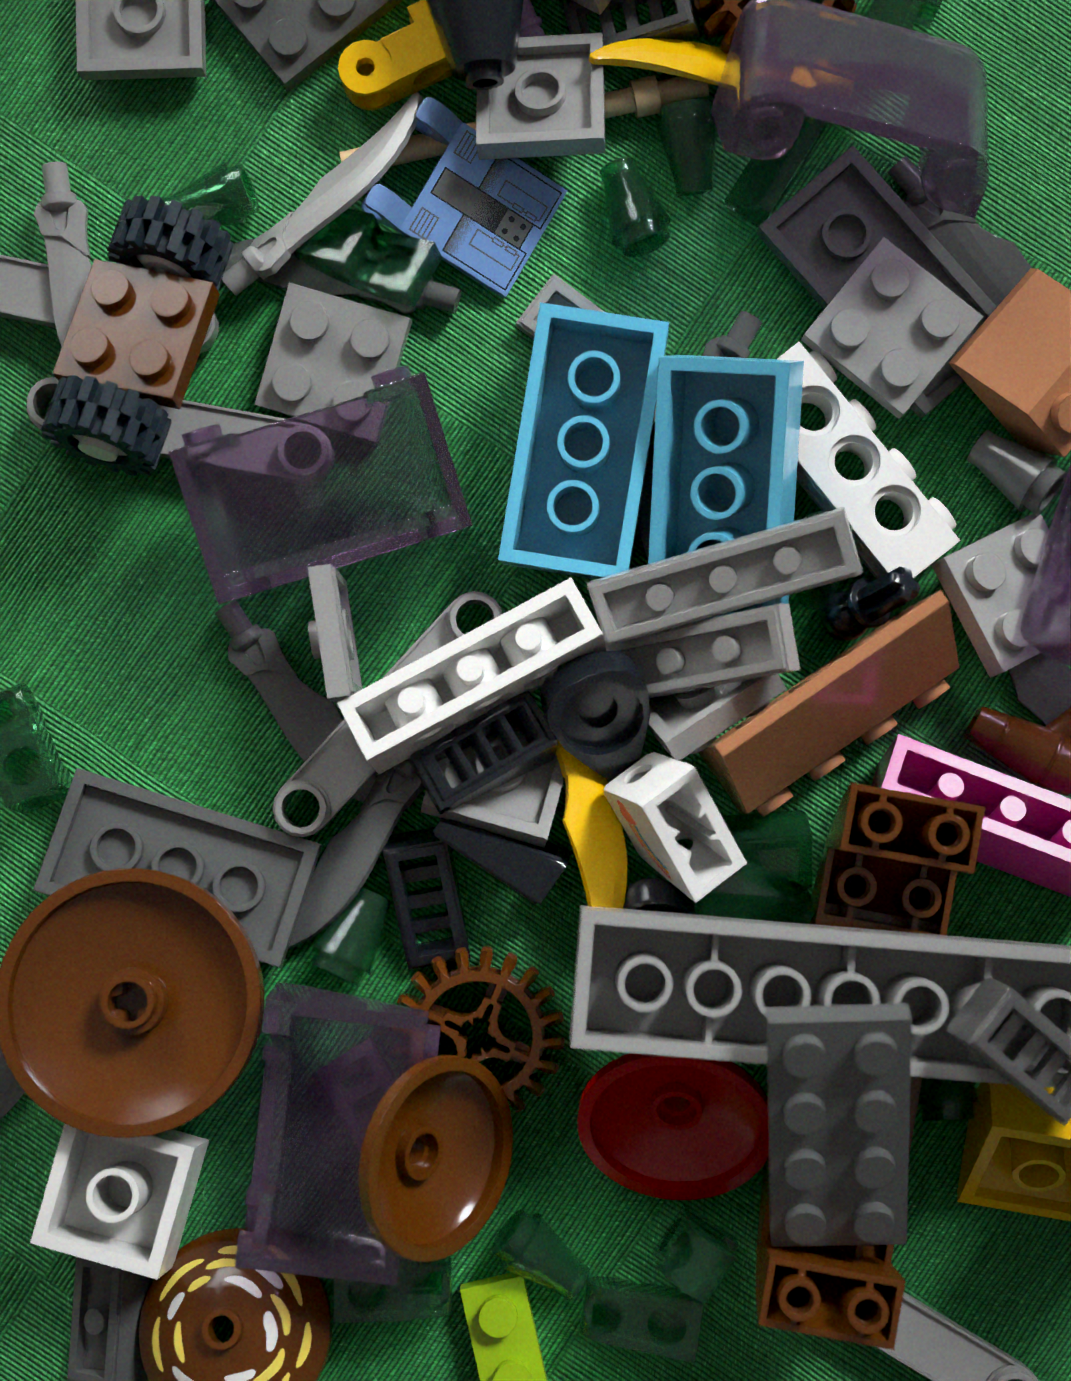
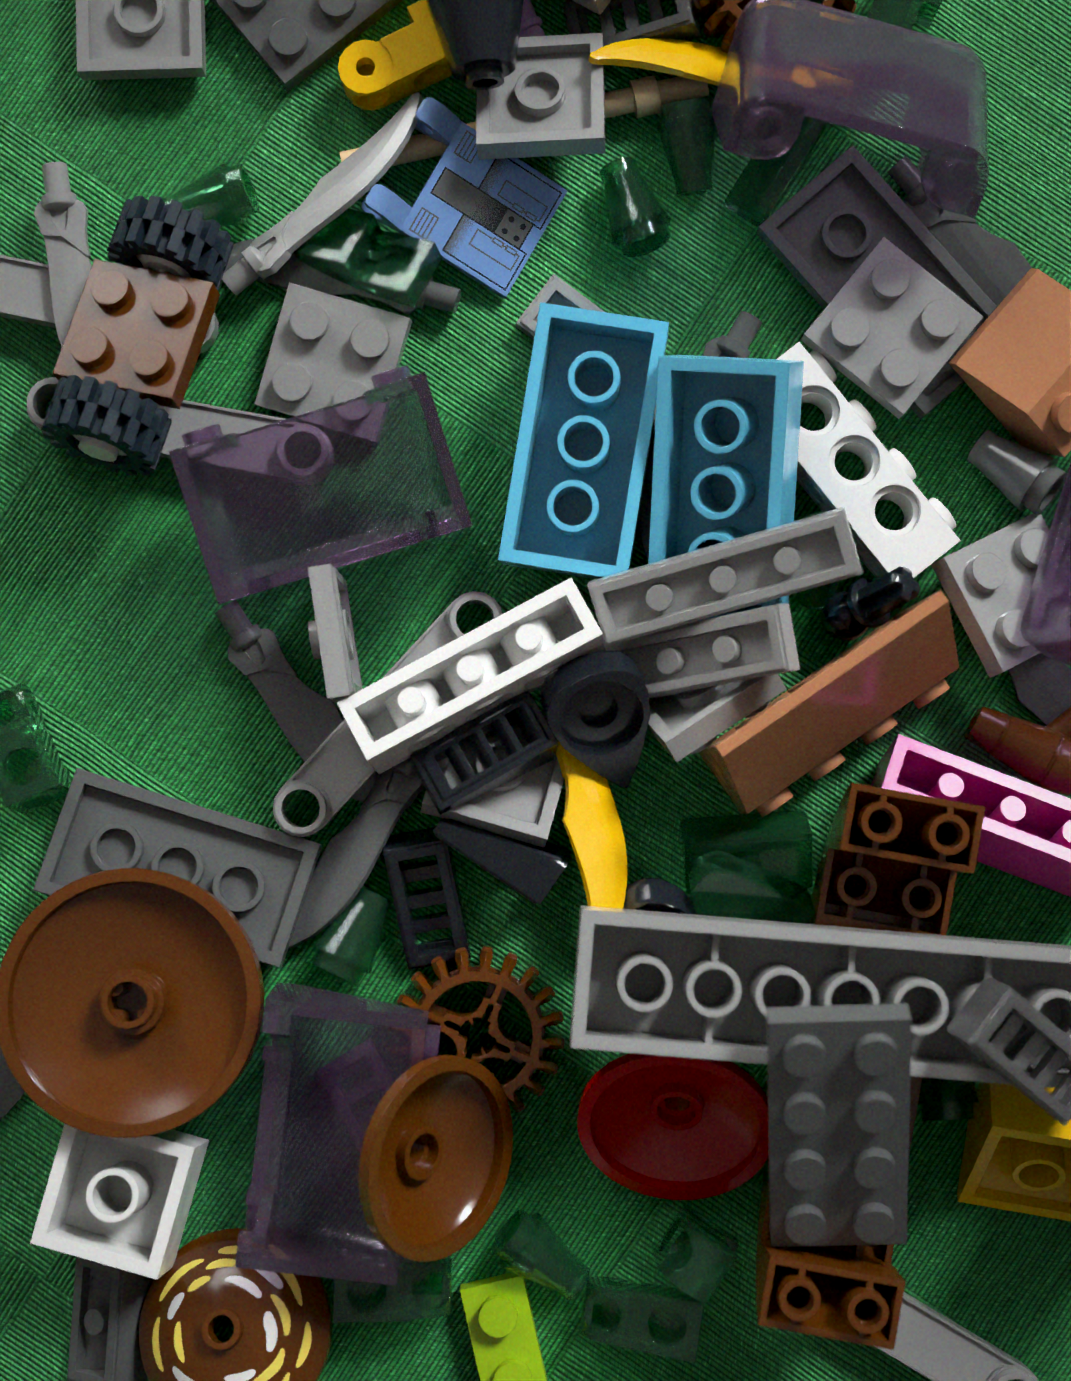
(667, 802): white torso -> none

